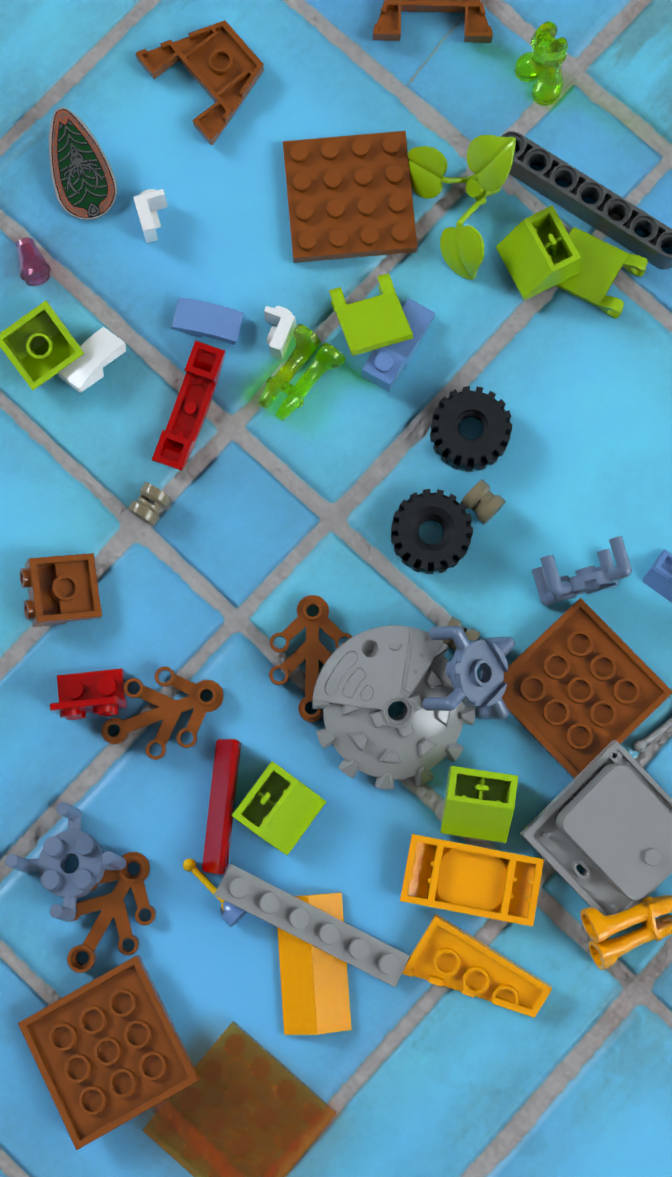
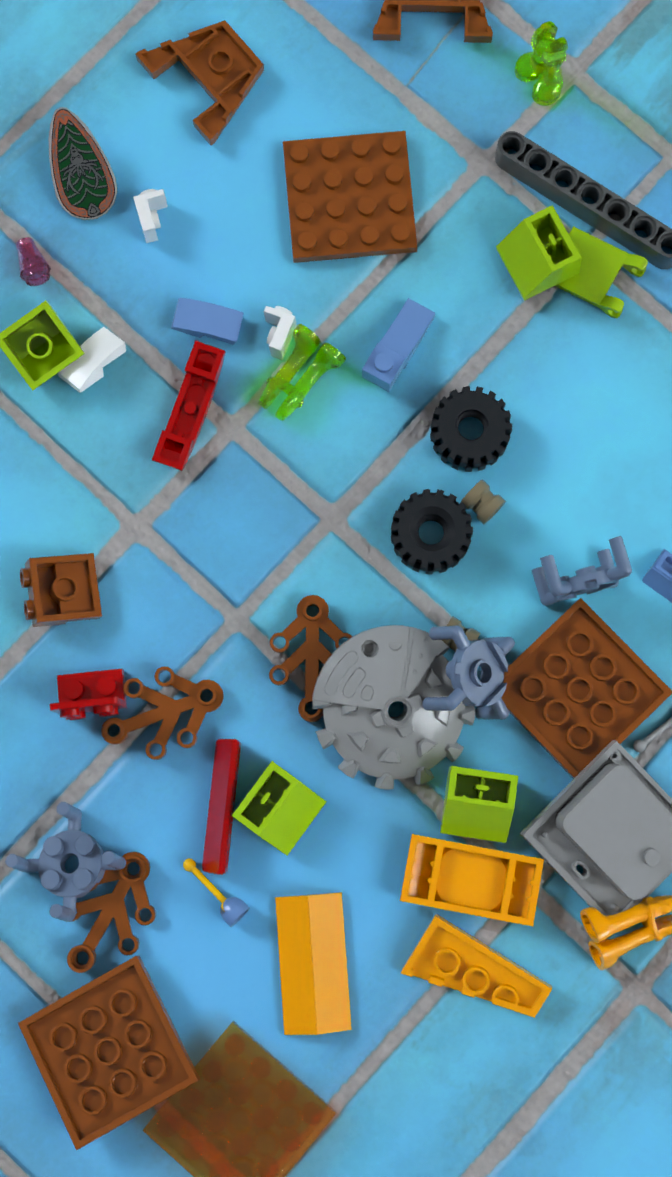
(145, 510): dark tan wheel -> none
(312, 925): light grey plate -> none
(372, 321): lime flag -> none
(491, 162): lime plant -> none

